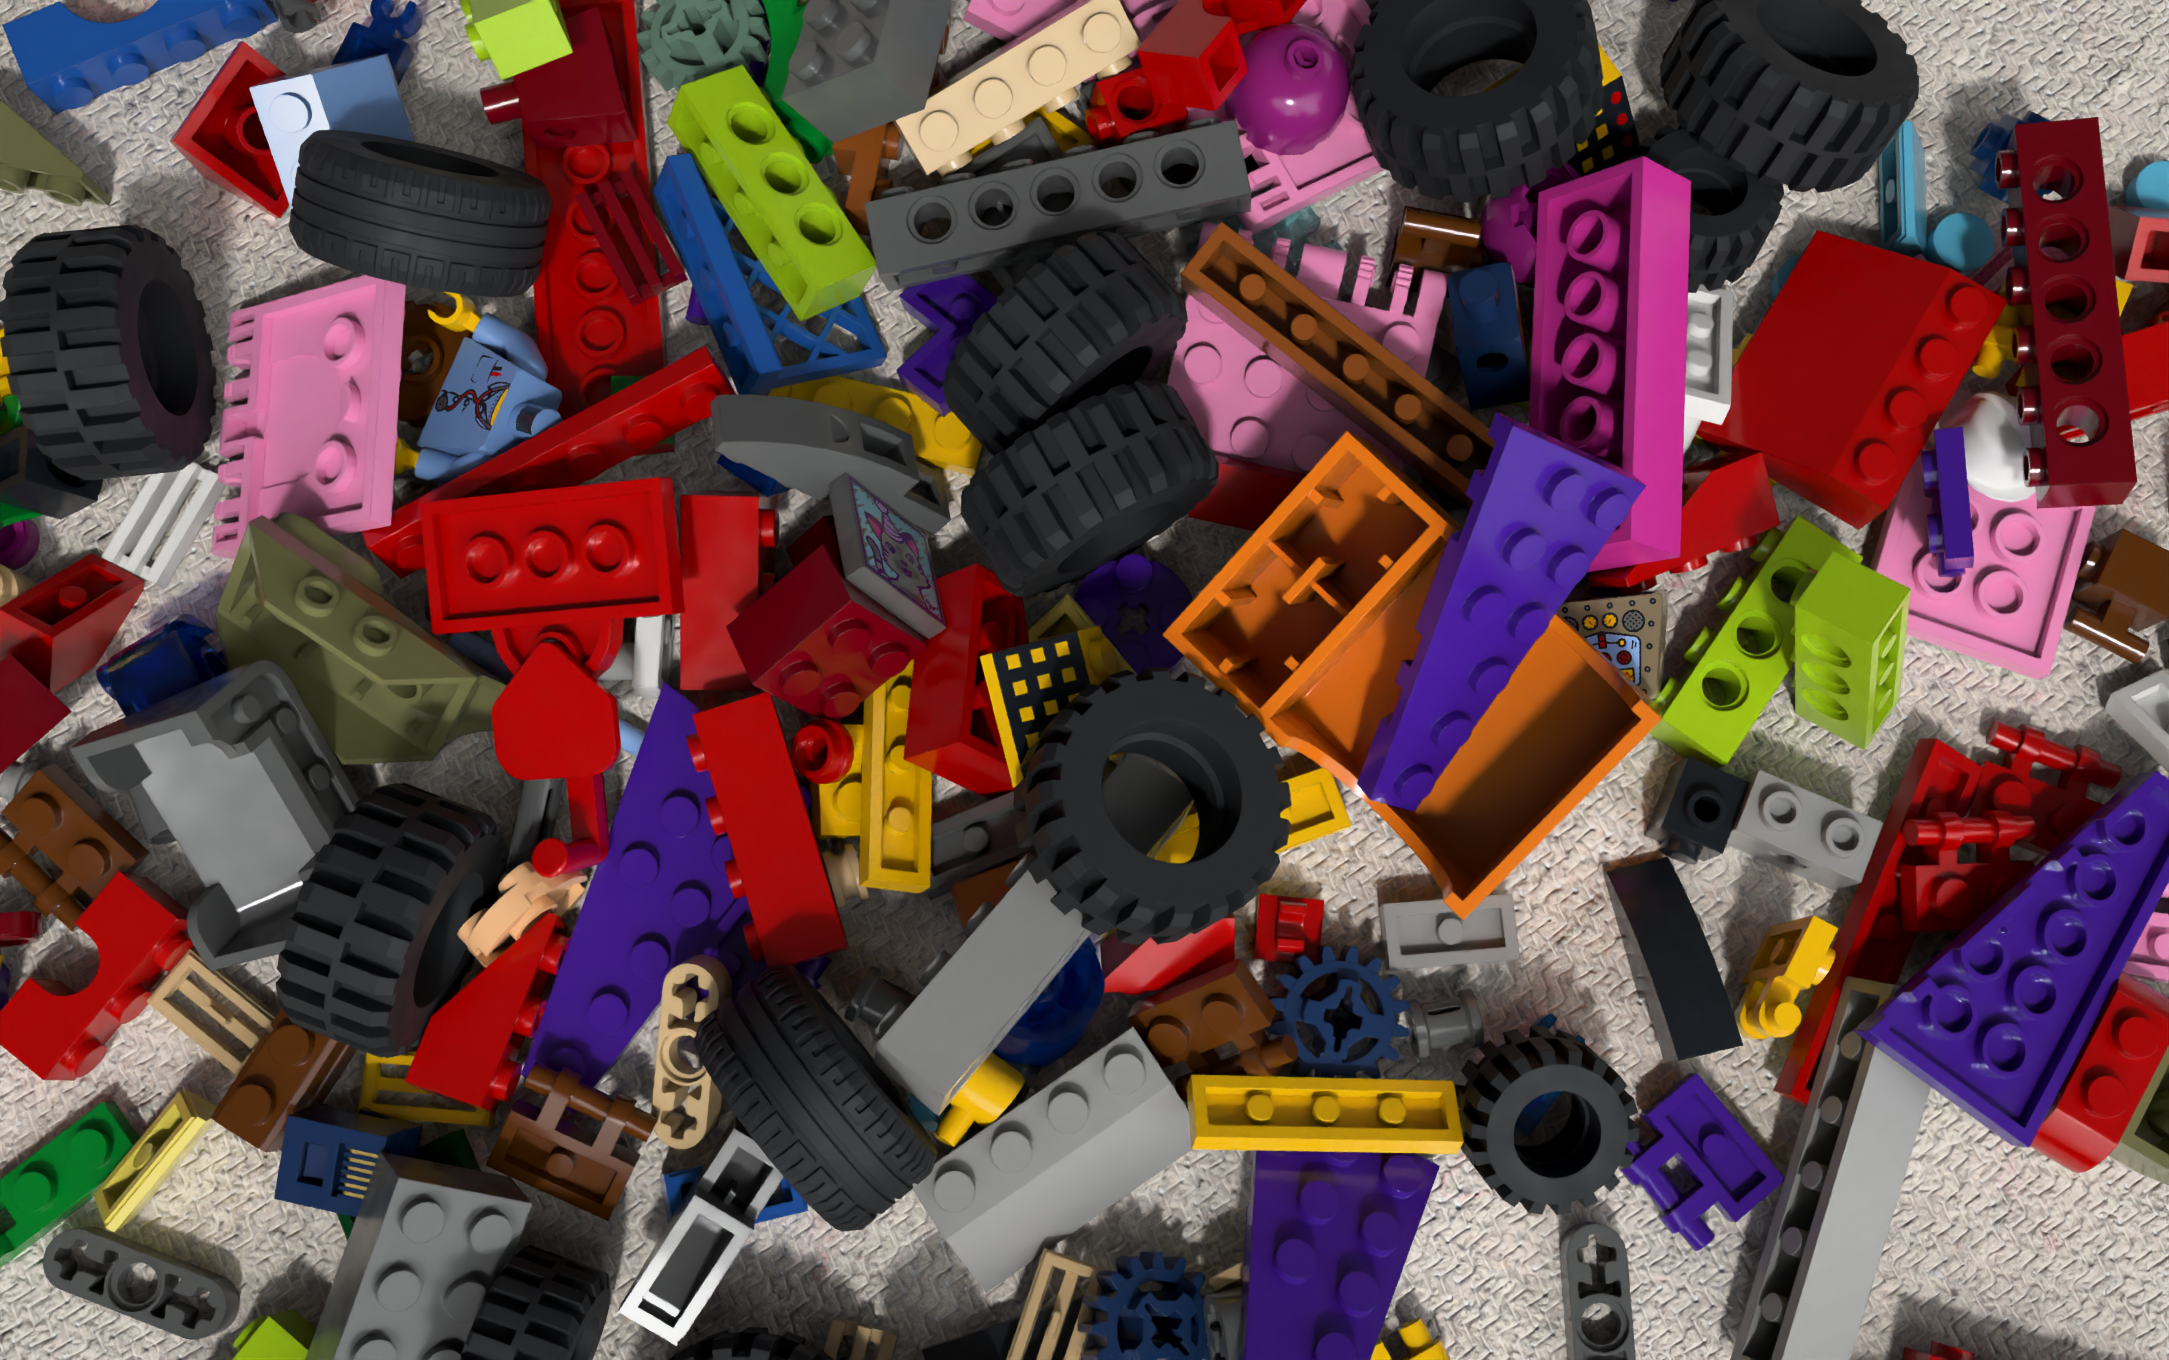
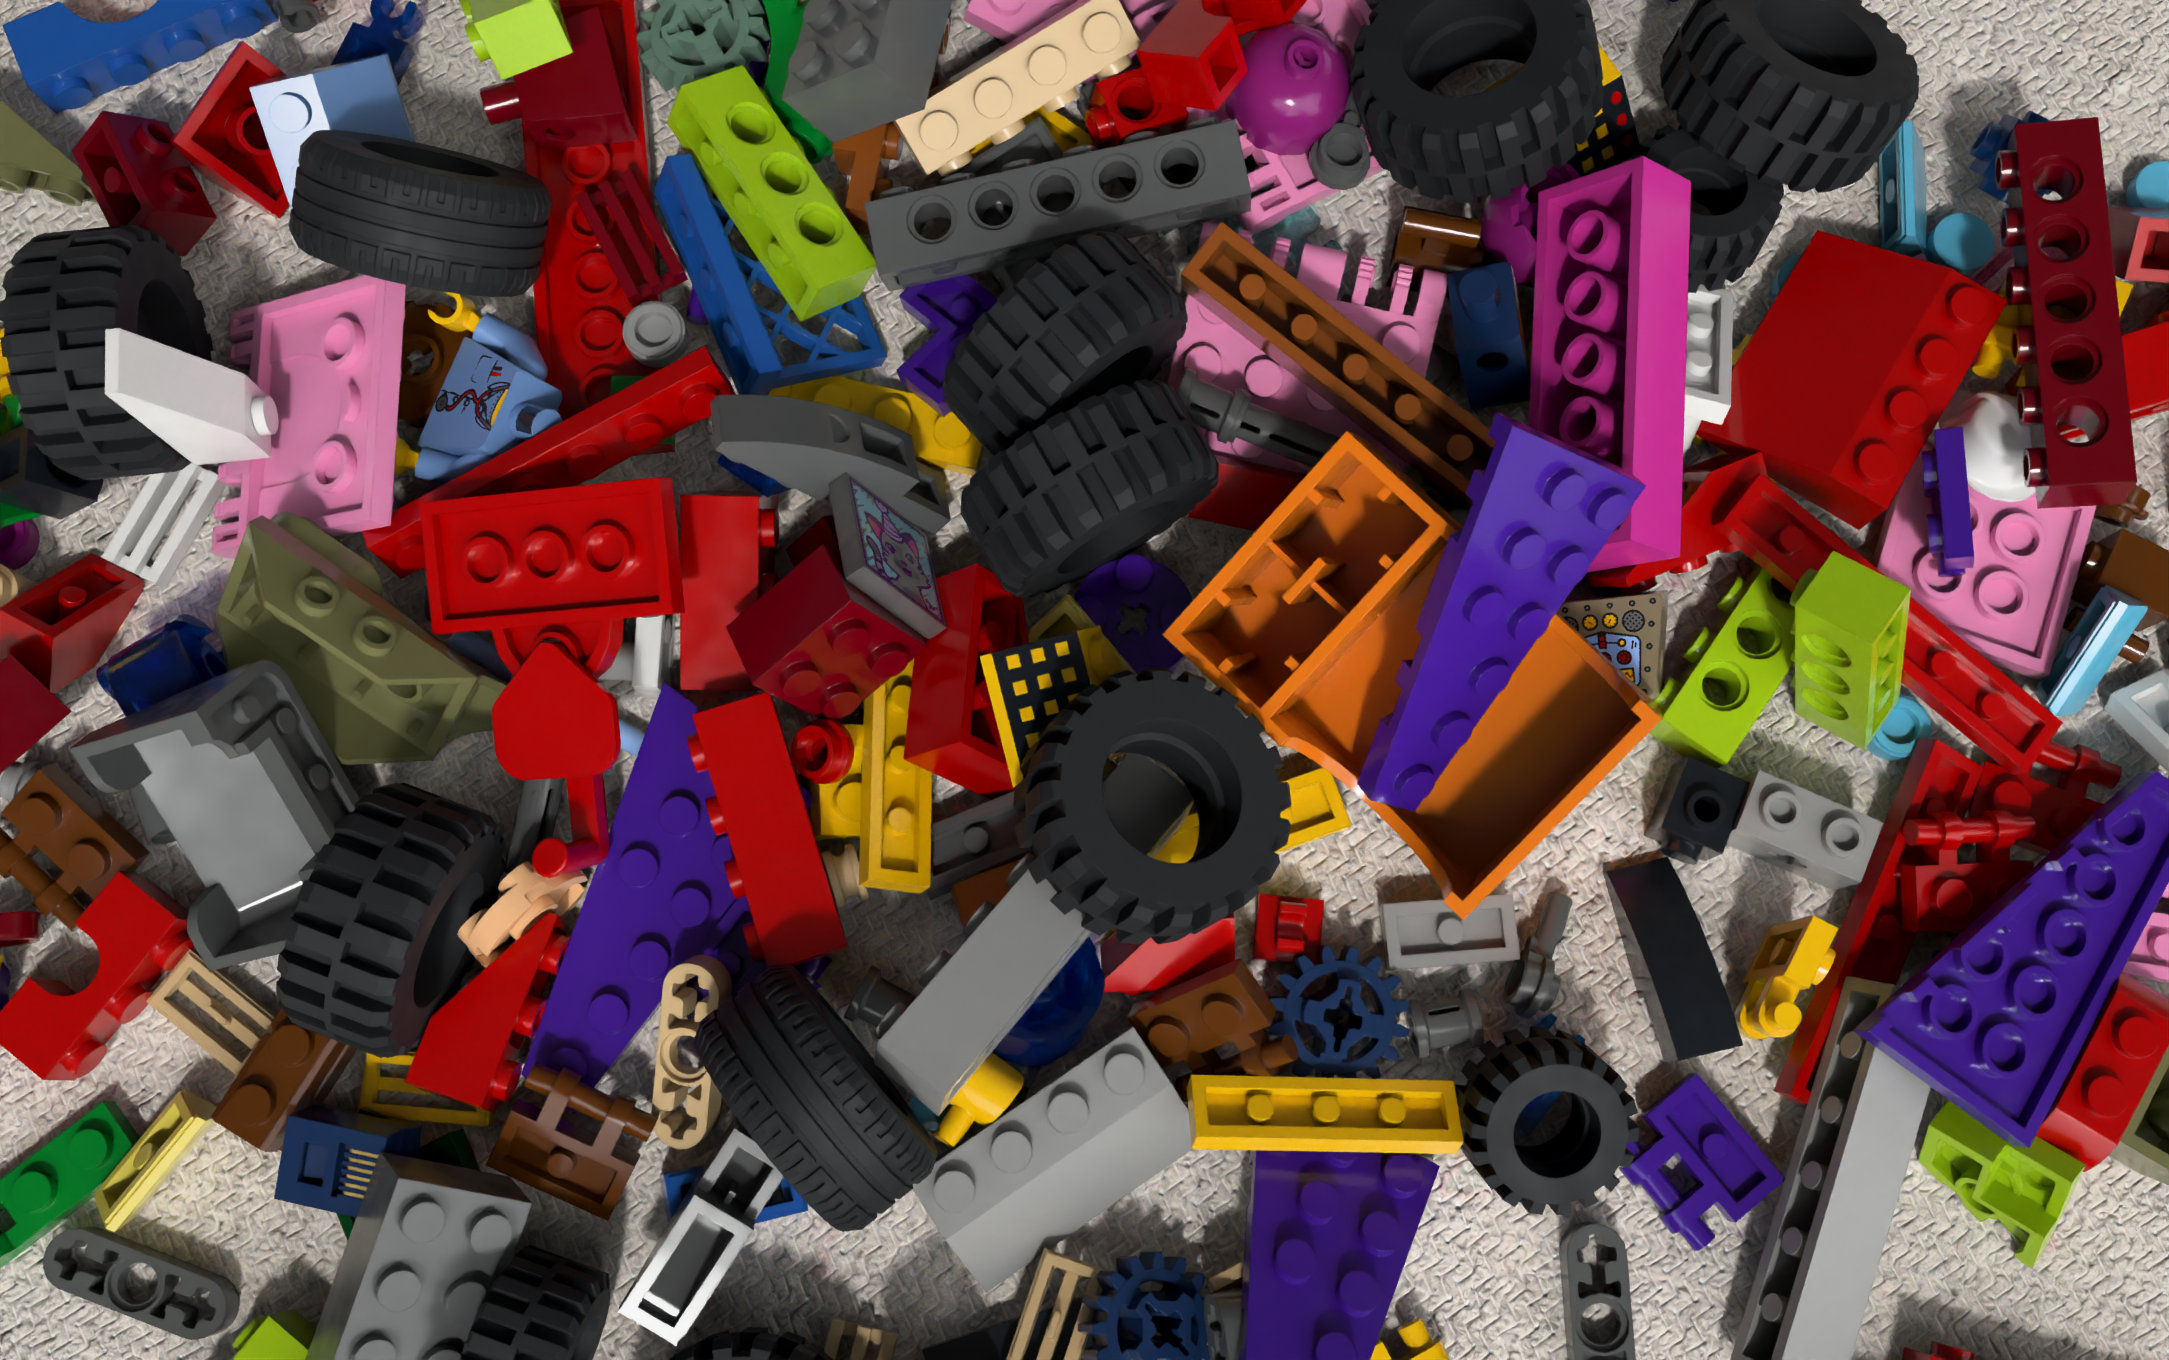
(143, 179): none -> dark red brick
(189, 401): none -> white slope
(655, 334): none -> light grey tile
(1234, 417): none -> dark grey pin
(1342, 154): none -> dark grey plate
(1532, 978): none -> dark grey plate
(1901, 730): none -> medium azure tile
(1936, 660): none -> red plate
(2002, 1181): none -> lime slope
(2089, 651): none -> medium azure slope
(2122, 514): none -> reddish brown plate

